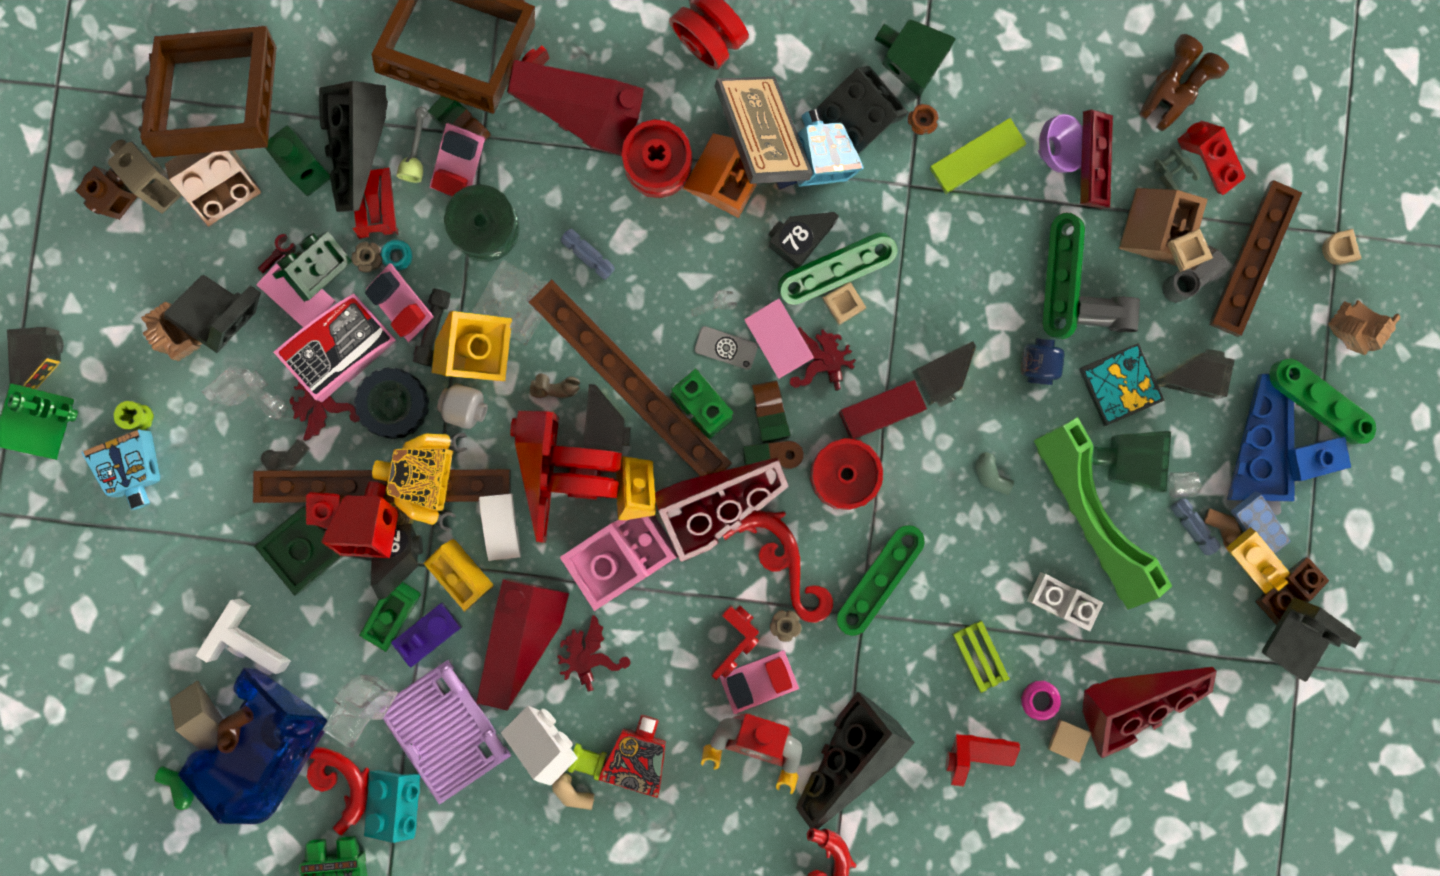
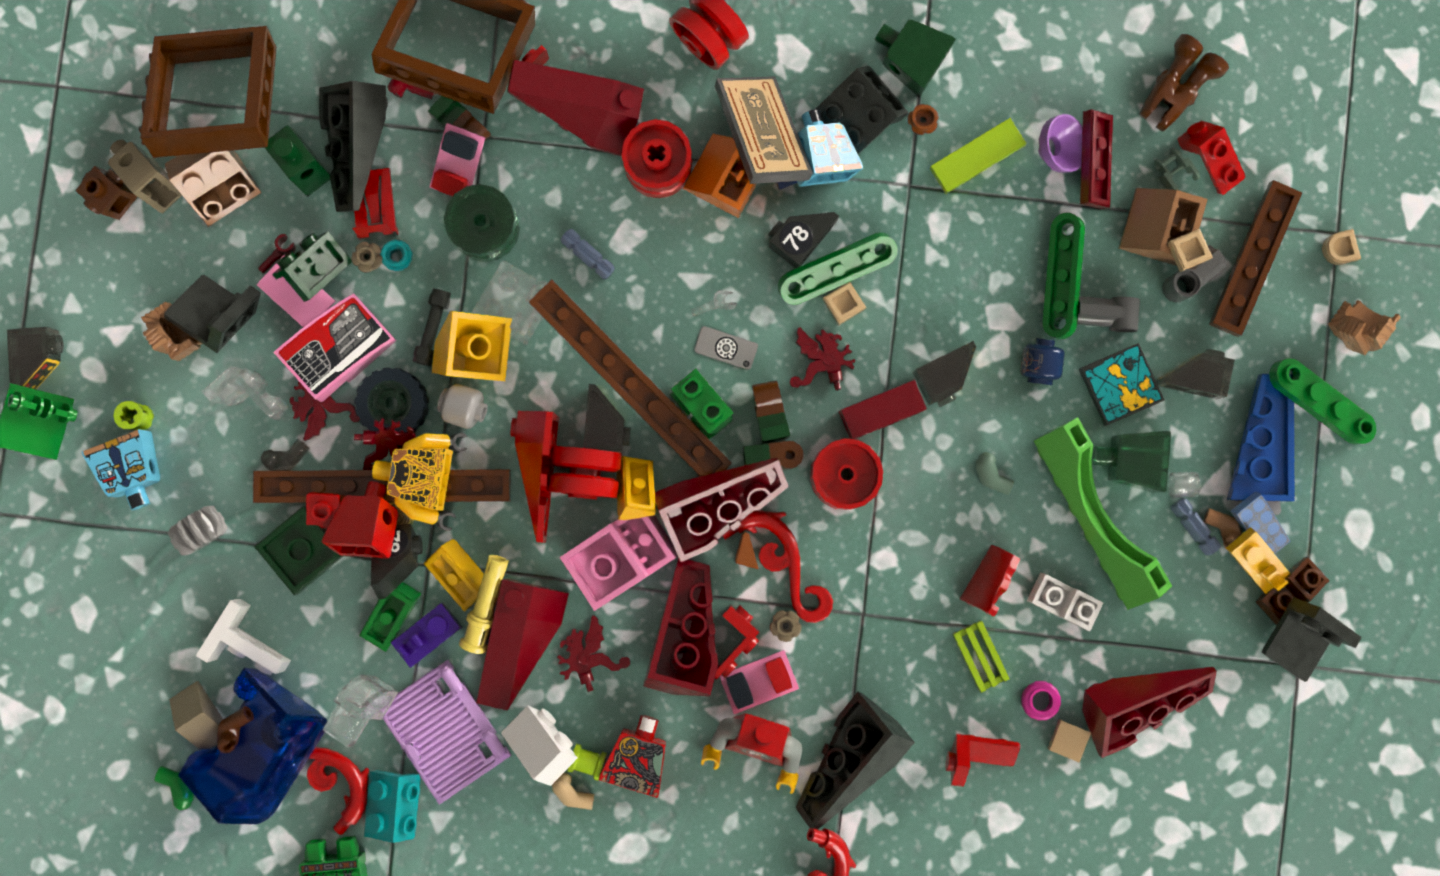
(197, 530): none -> light grey gear
(384, 439): none -> dark red piece
(398, 88): none -> dark red hand
(399, 303): piece -> none
(411, 168): hinge -> none
(481, 617): none -> light yellow pin
(499, 527): white slope -> none
(541, 387): dark tan arm -> none
(685, 648): none -> dark red wedge
(745, 553): none -> dark orange slope
(779, 338): bright pink piece -> none
(880, 580): green plate -> none
(990, 580): none -> red slope
(1319, 458): blue plate -> none

